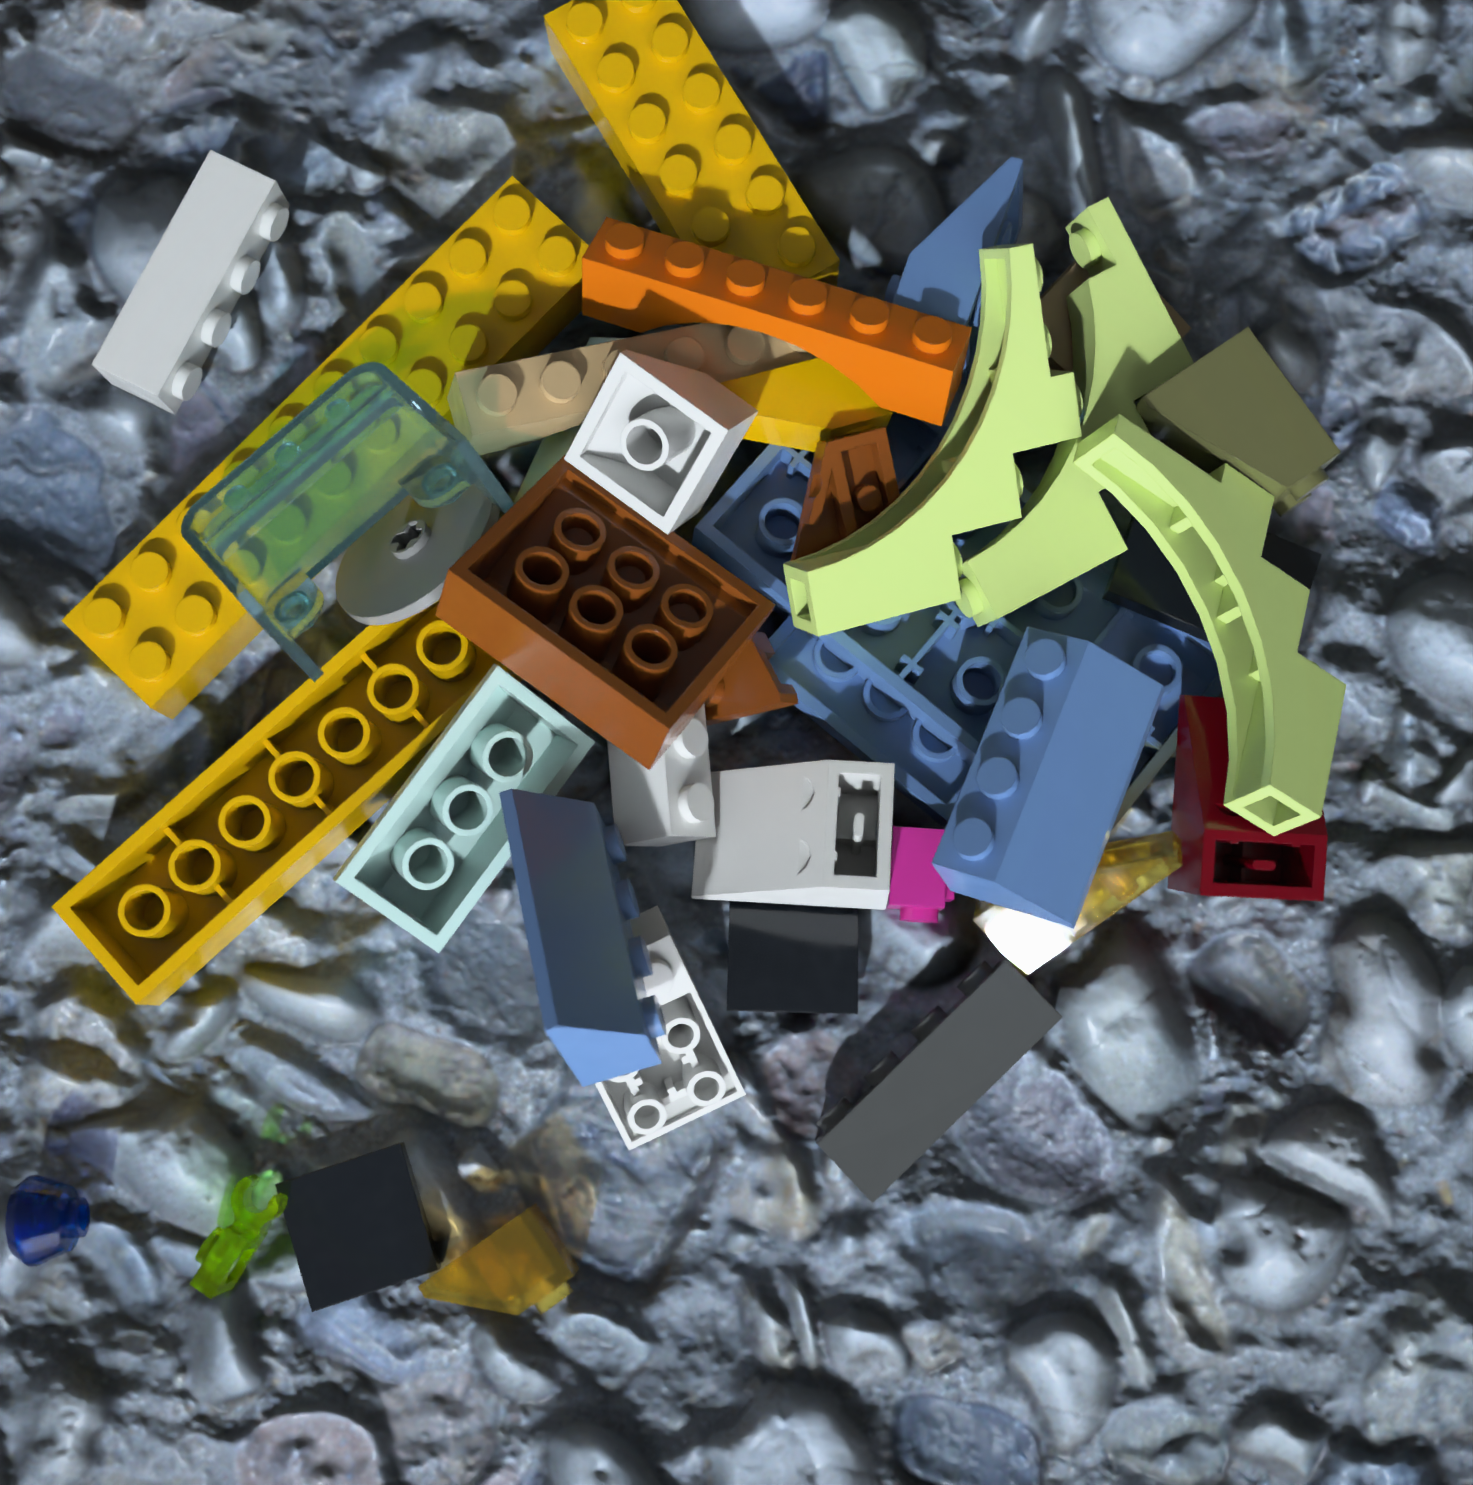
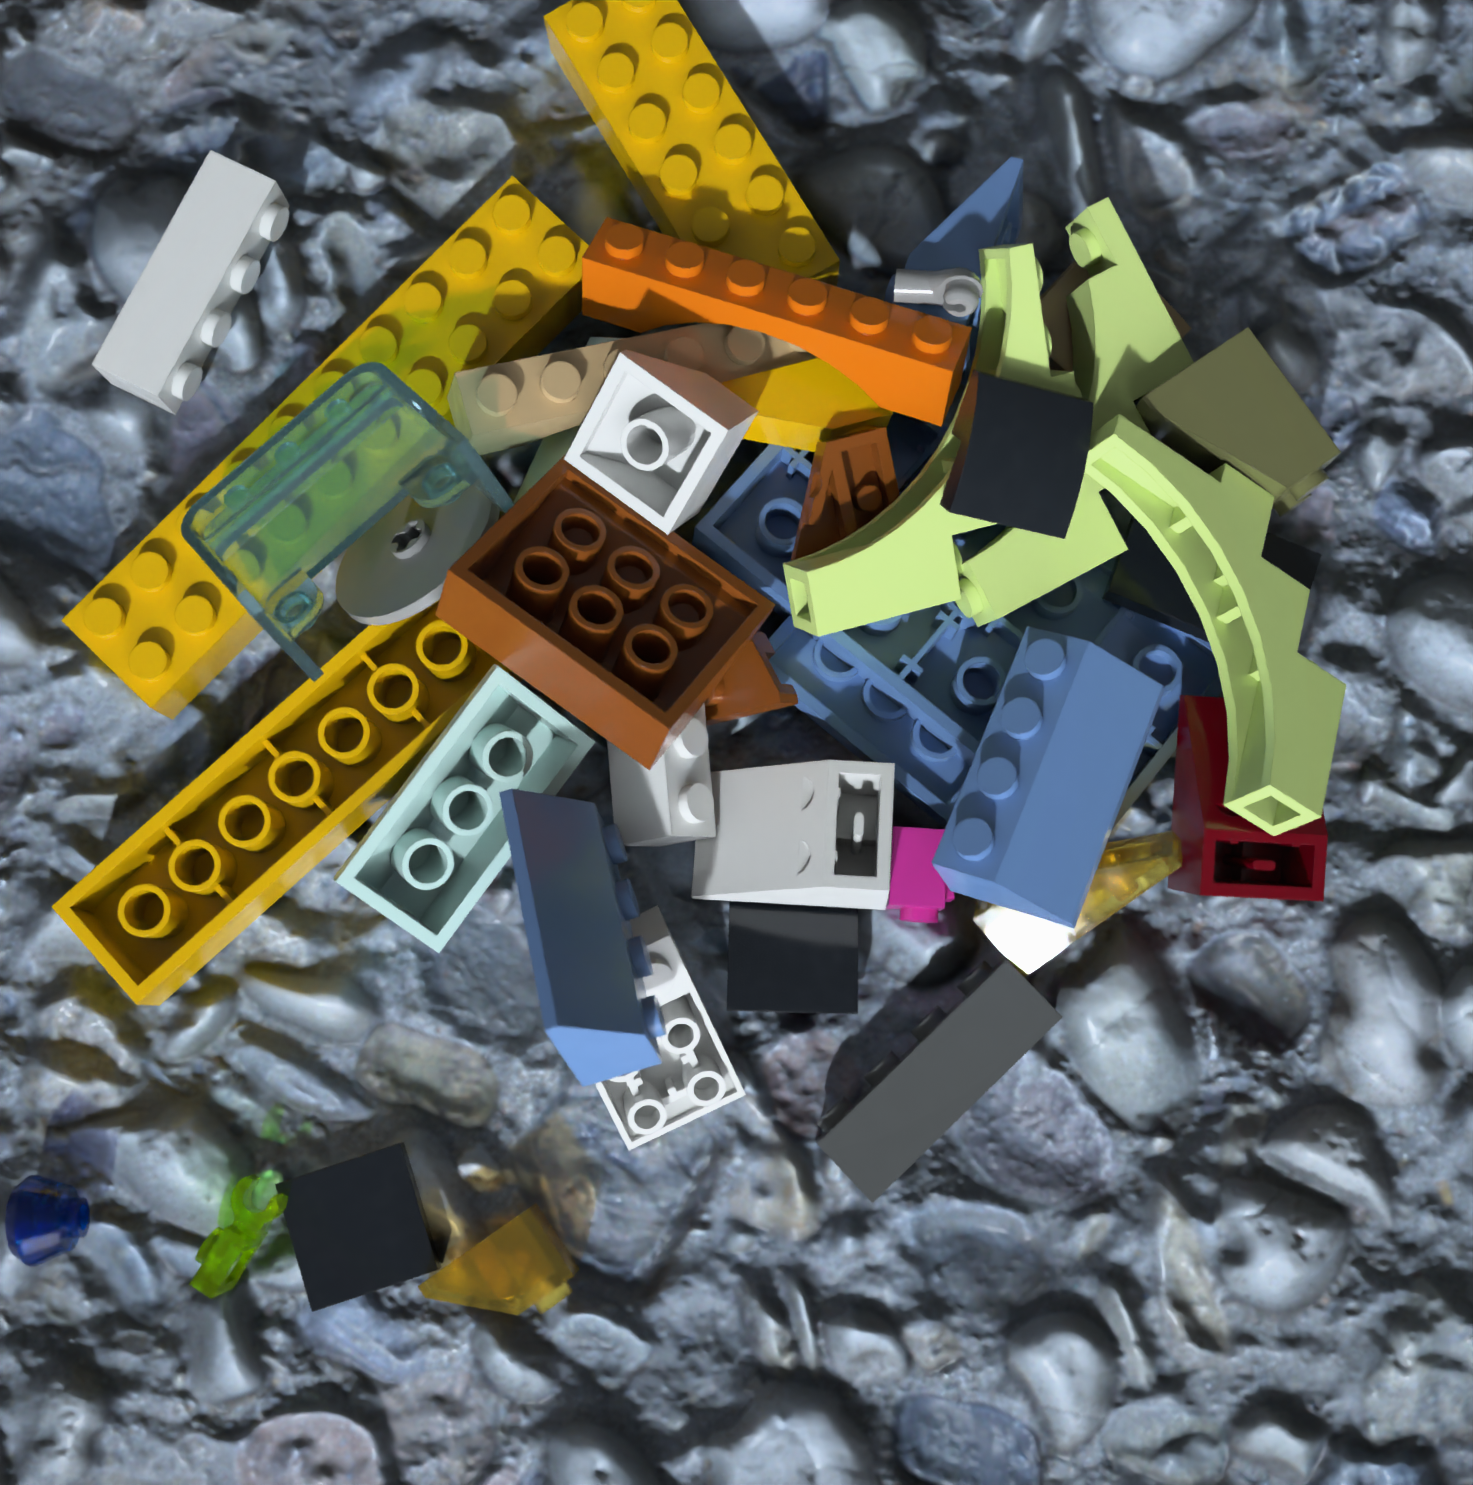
(952, 288): none -> light grey arm
(1019, 455): none -> black slope

